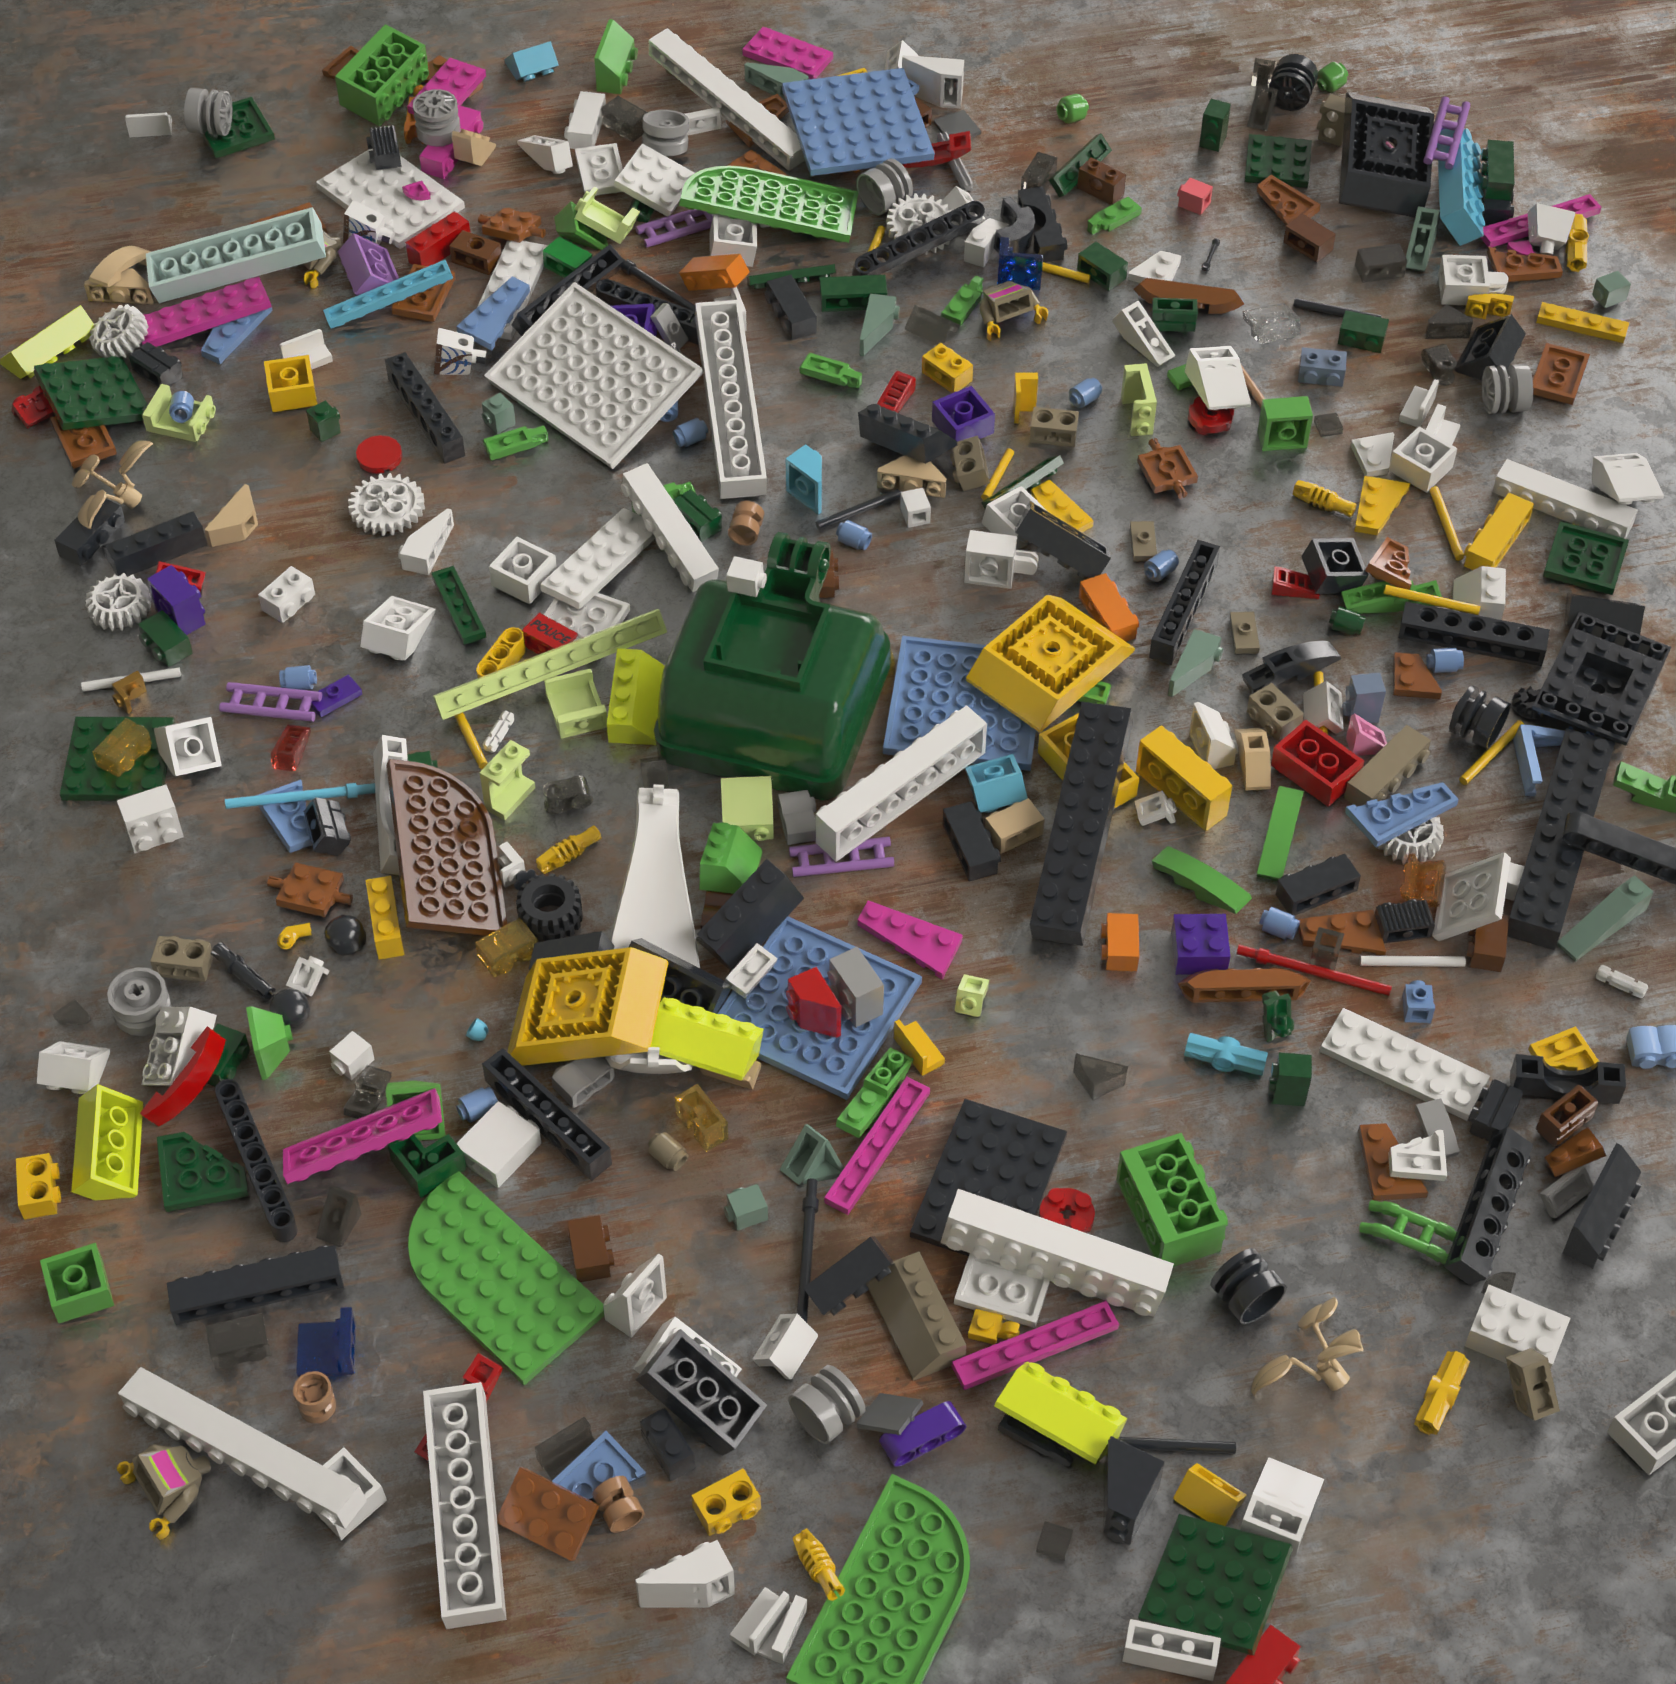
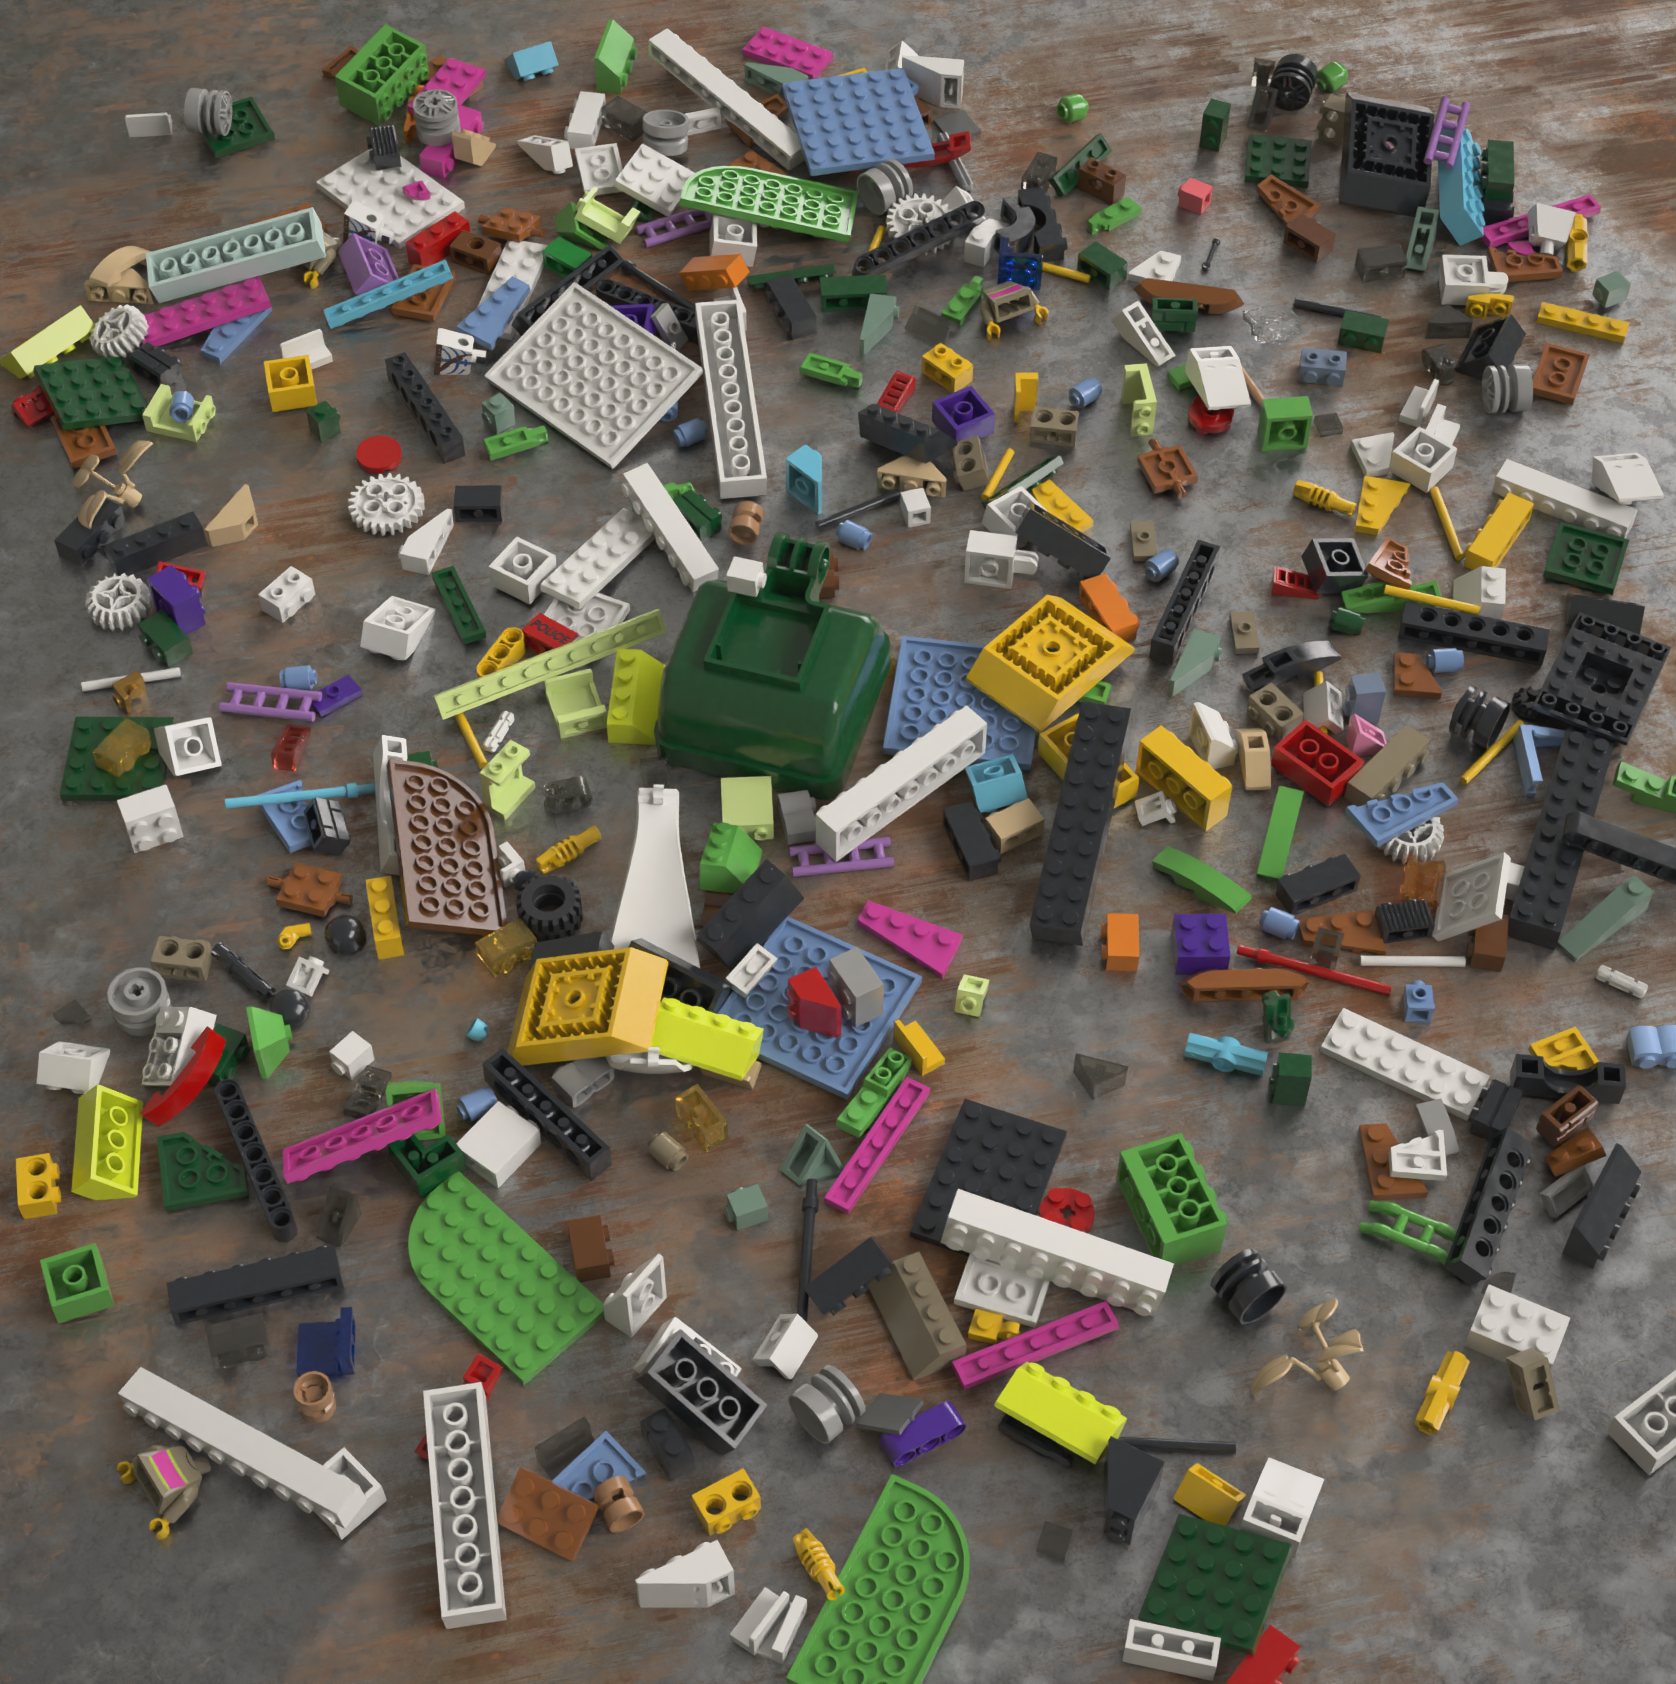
(478, 503): none -> black brick

